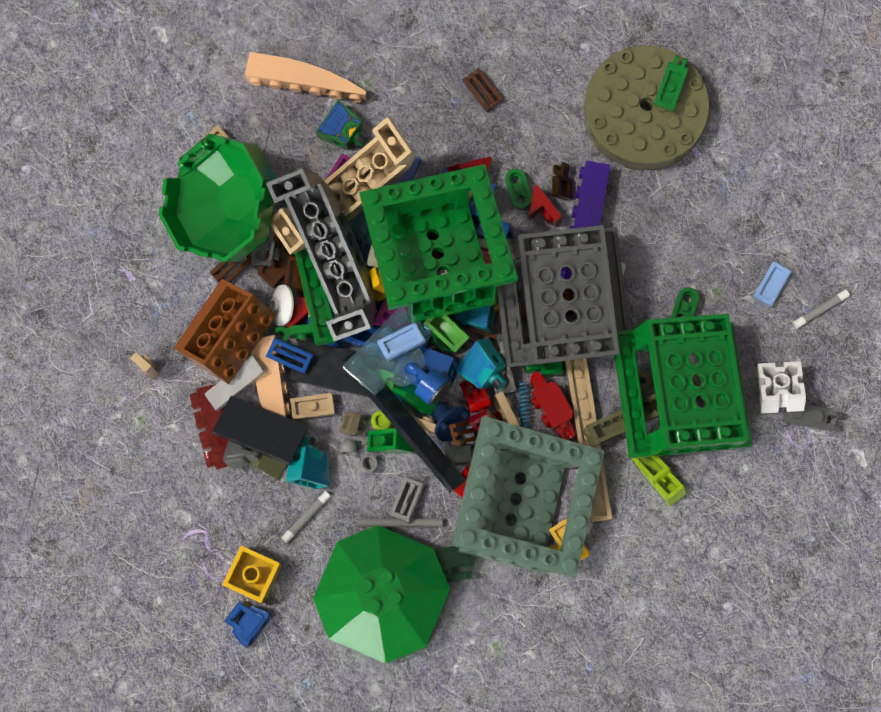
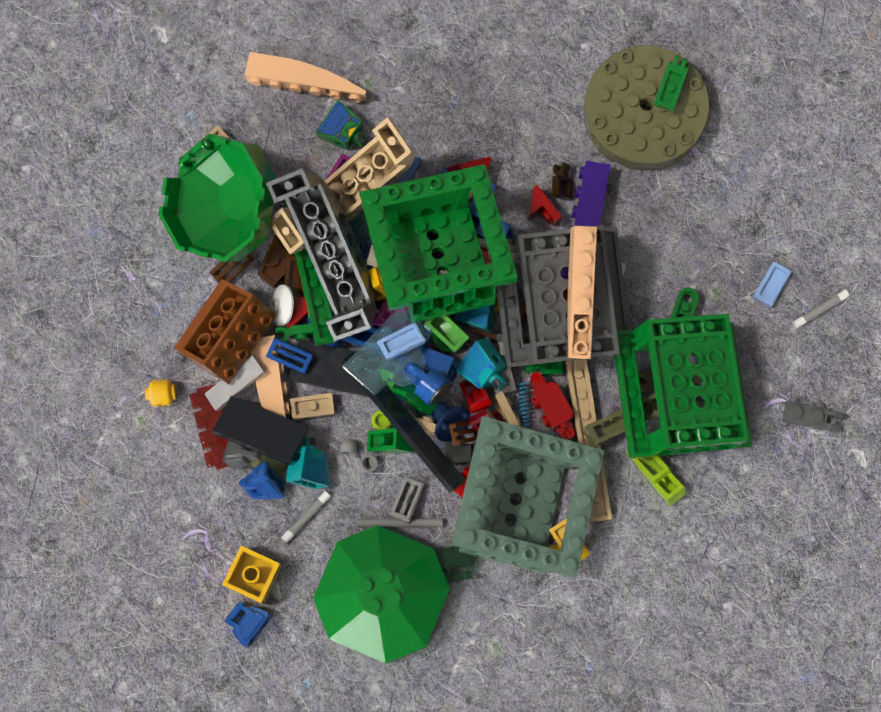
(145, 364): tan plate -> none
(161, 392): none -> yellow head
(263, 483): none -> blue piece
(274, 254): dark grey bracket -> none
(350, 424): dark tan tile -> none
(472, 76): reddish brown tile -> none
(518, 190): green plate -> none
(581, 290): none -> light nougat slope
(781, 387): white brick -> none

